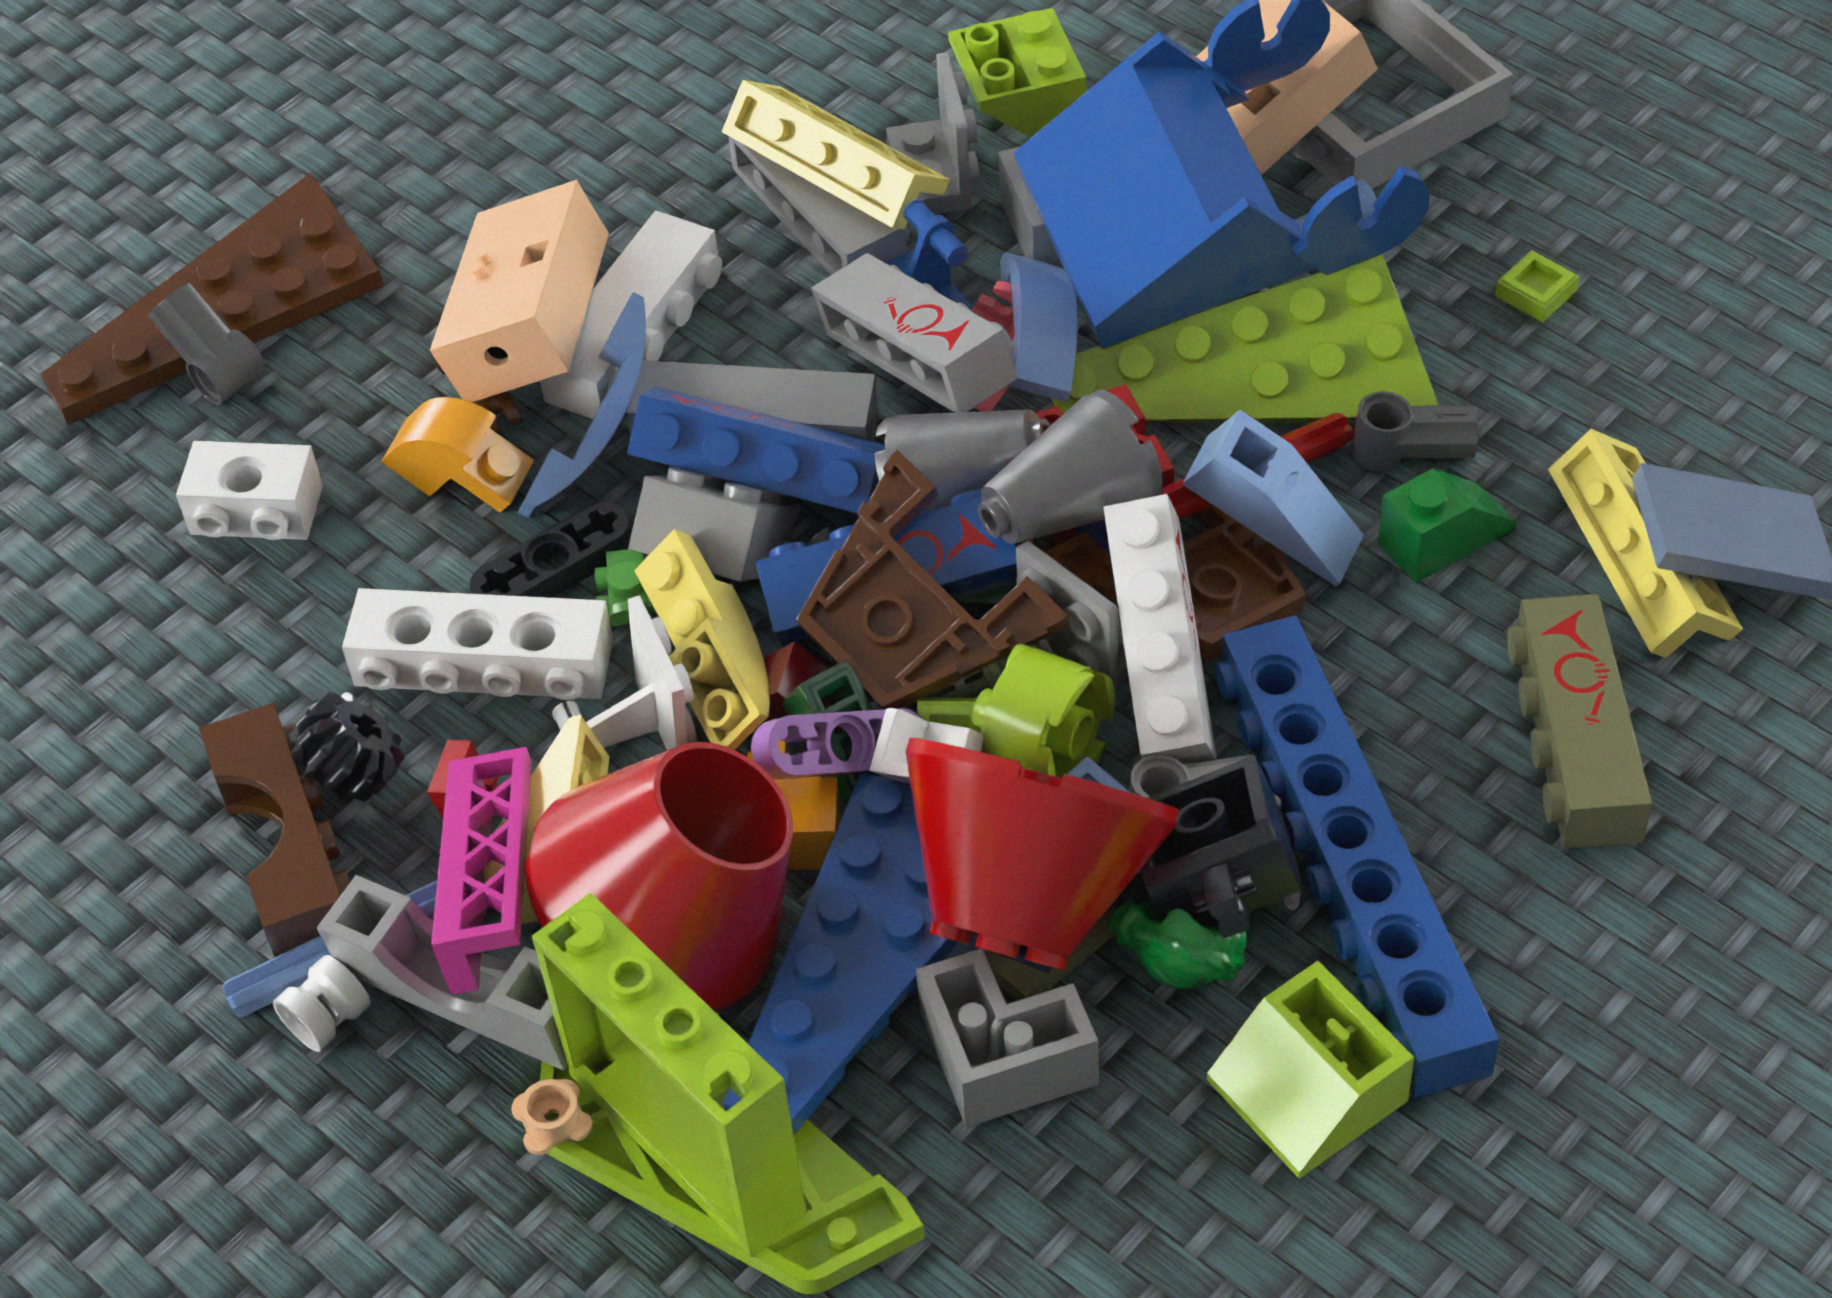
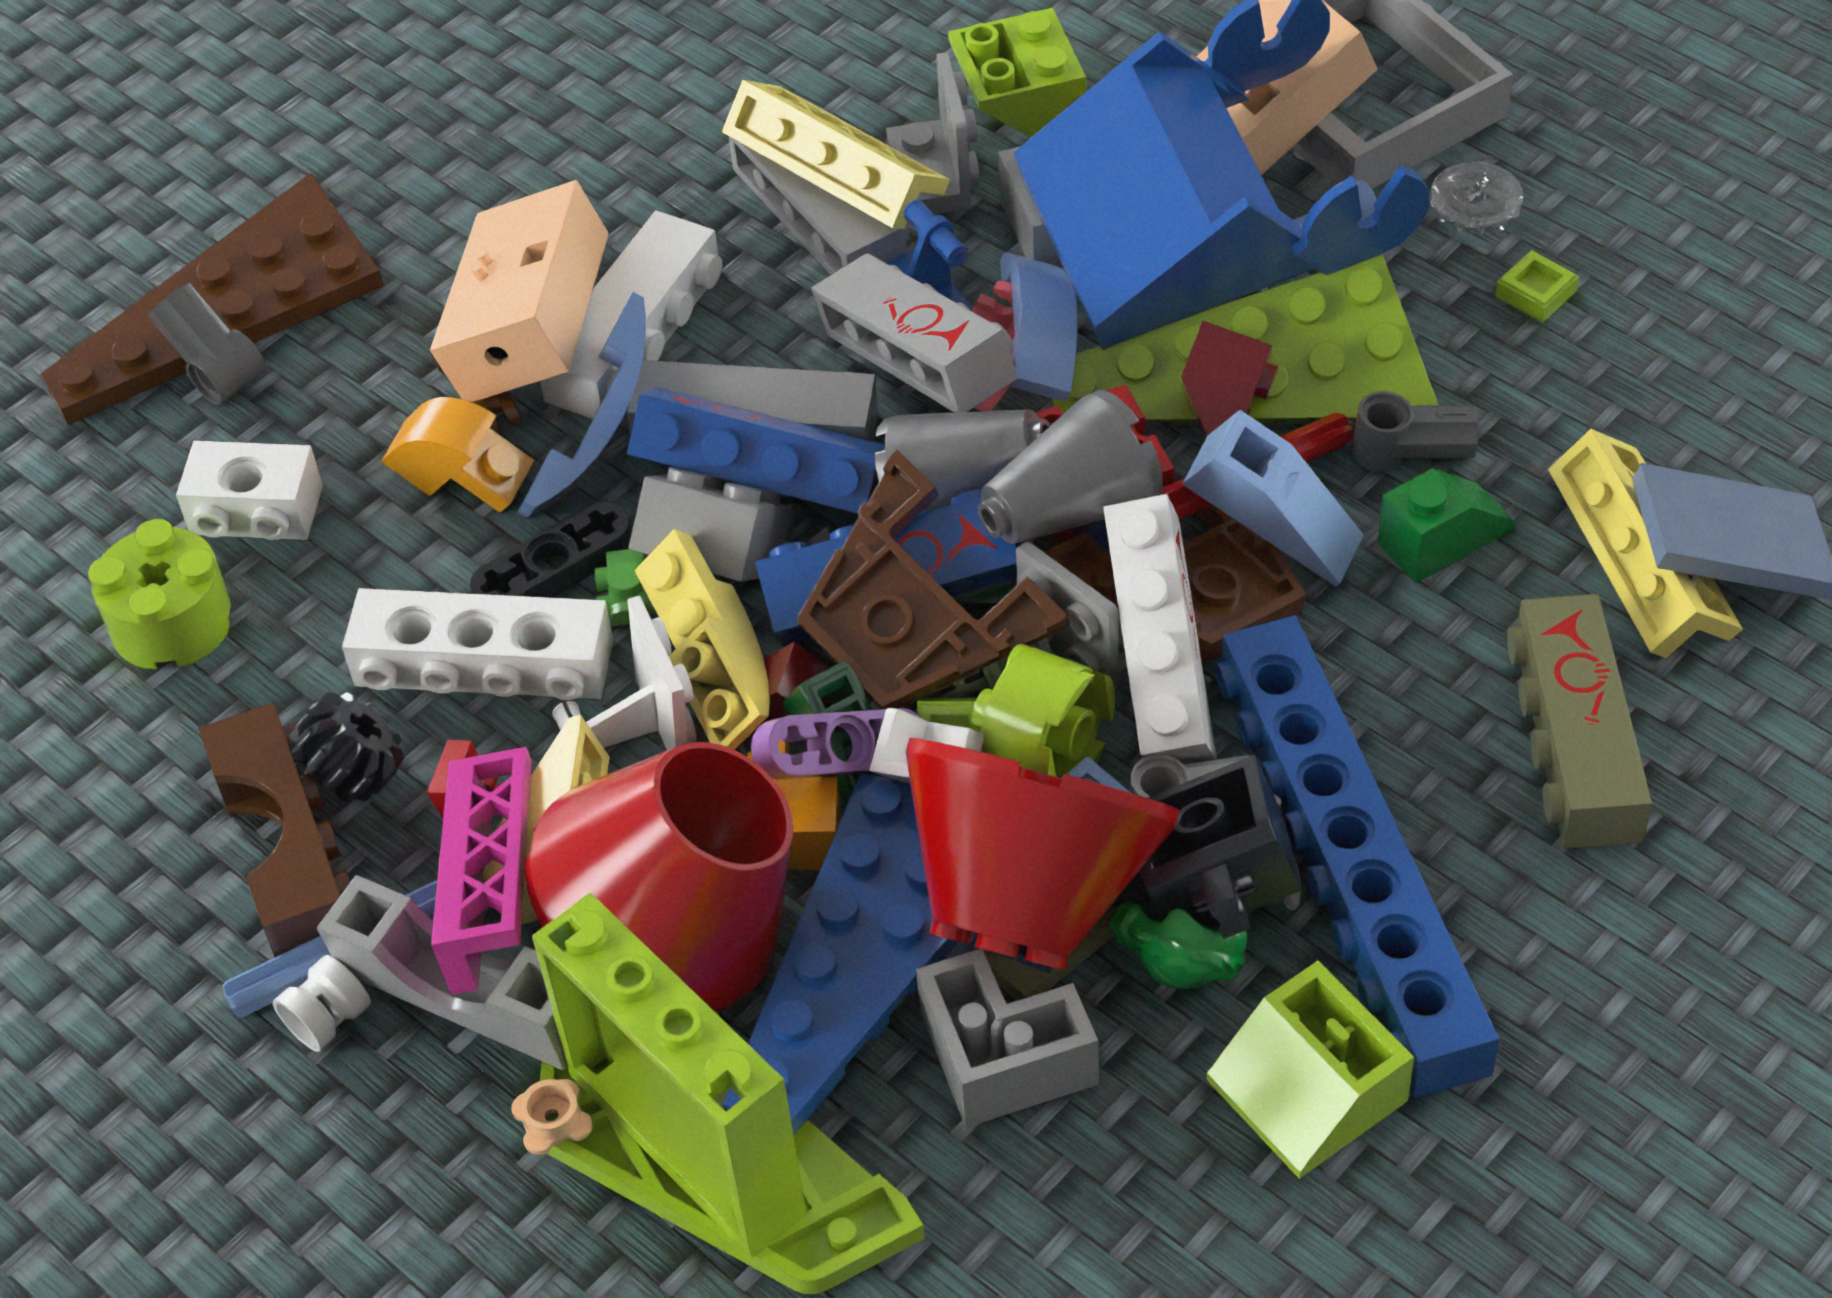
(161, 596): none -> lime brick
(1226, 375): none -> dark red slope
(1465, 182): none -> clear gear

